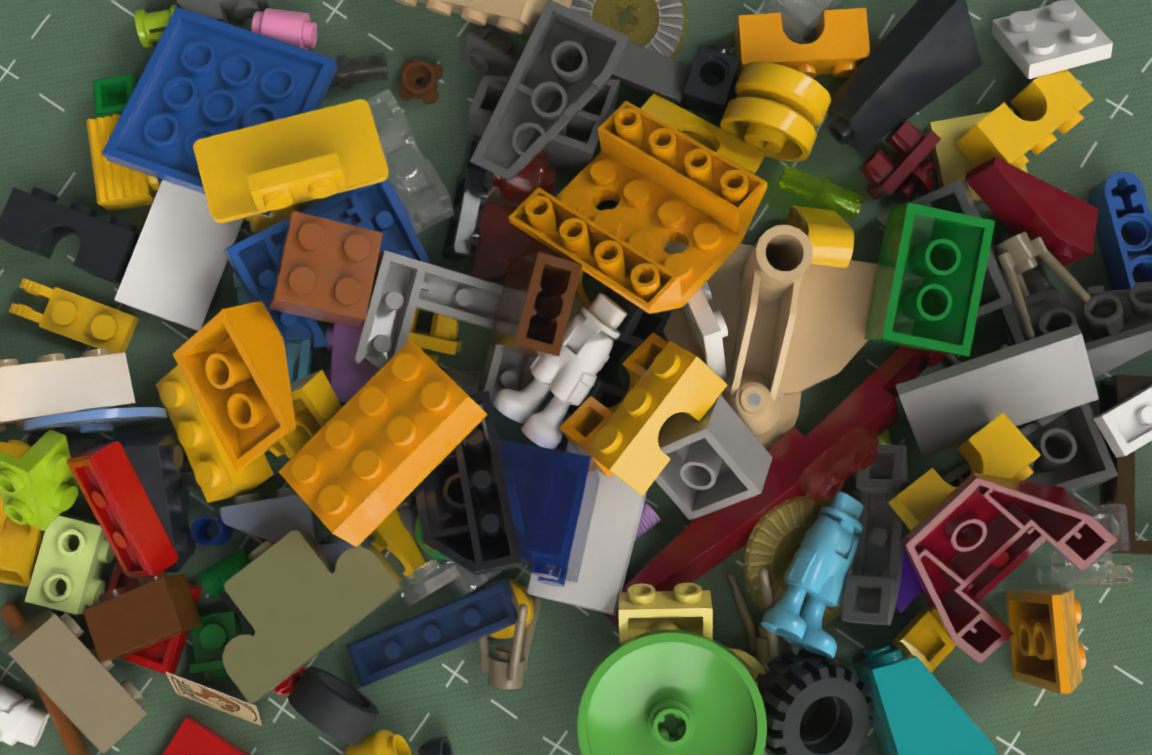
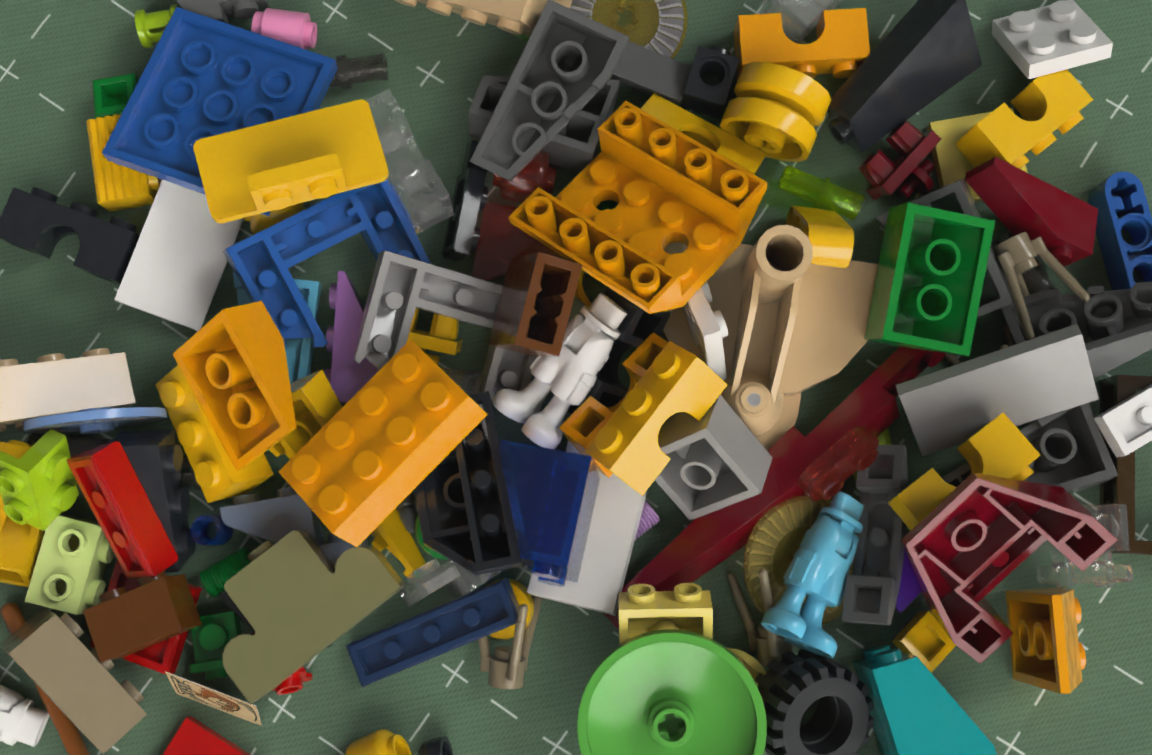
(79, 318): yellow hinge -> none
(326, 270): dark orange brick -> none
(333, 705): black tyre -> none
(415, 70): reddish brown plate -> none
(489, 53): dark grey hinge -> none

